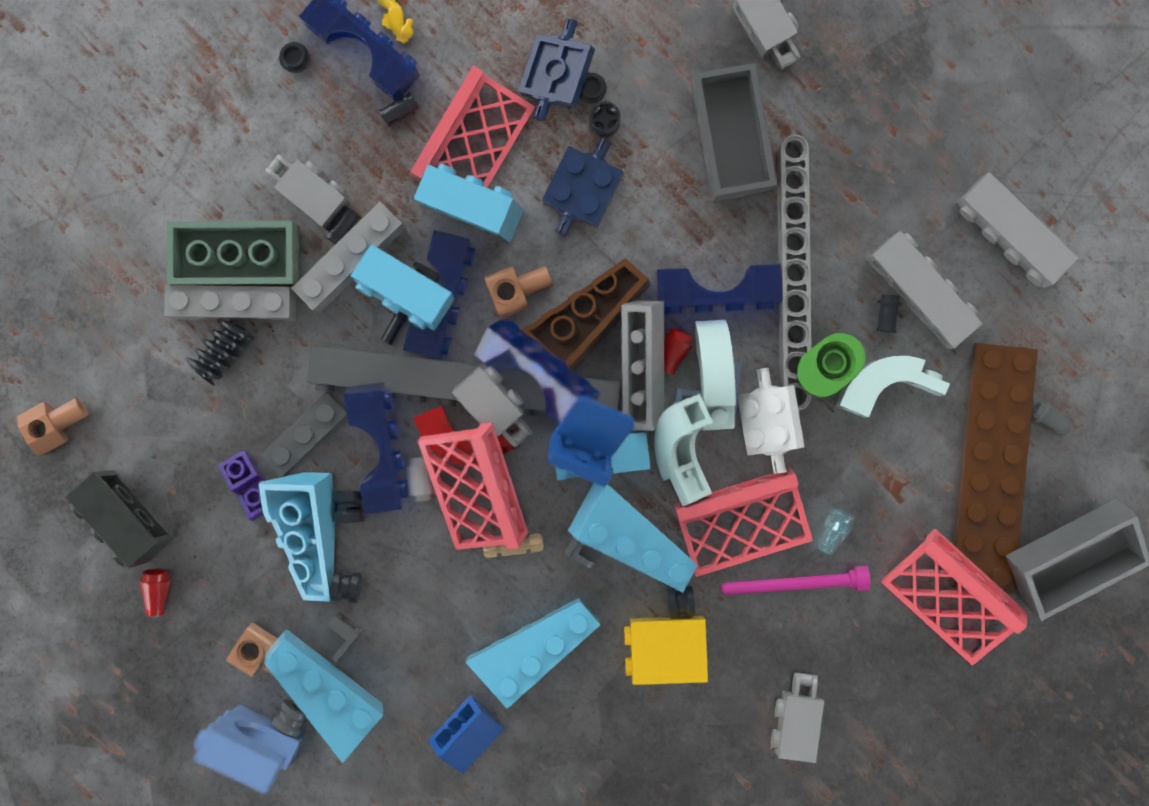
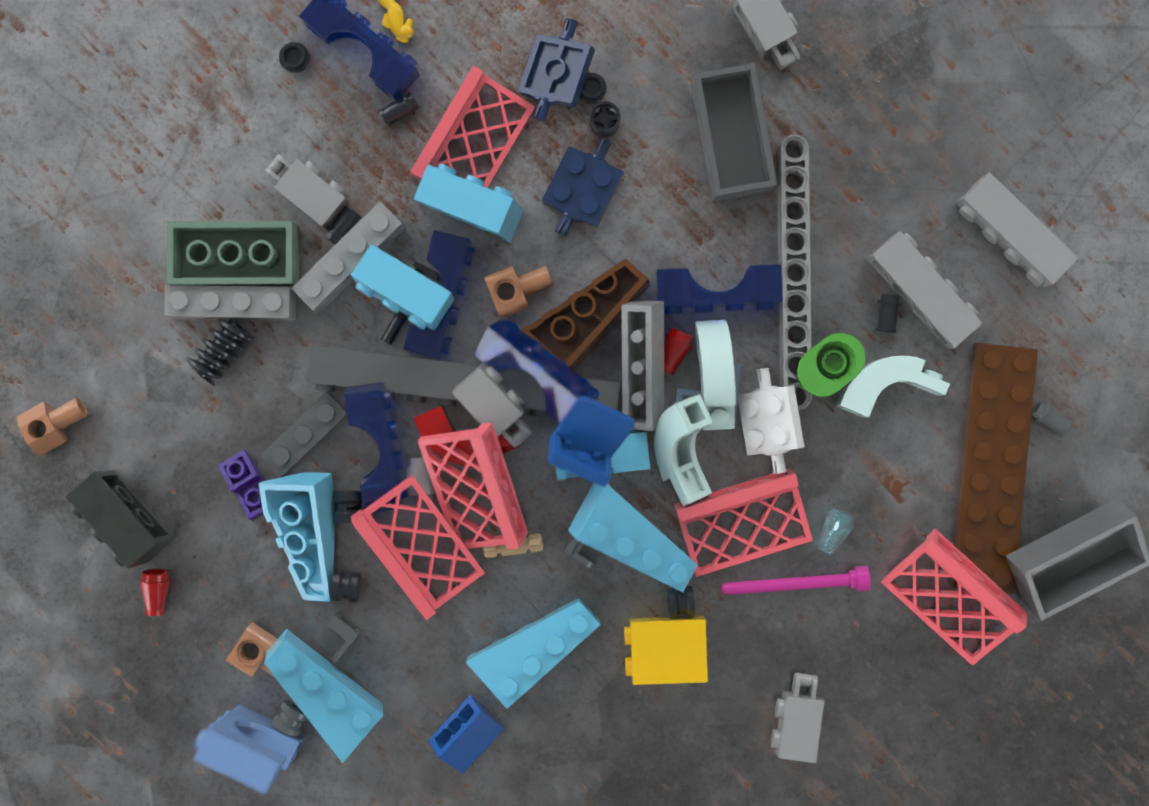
(395, 562): none -> coral fence

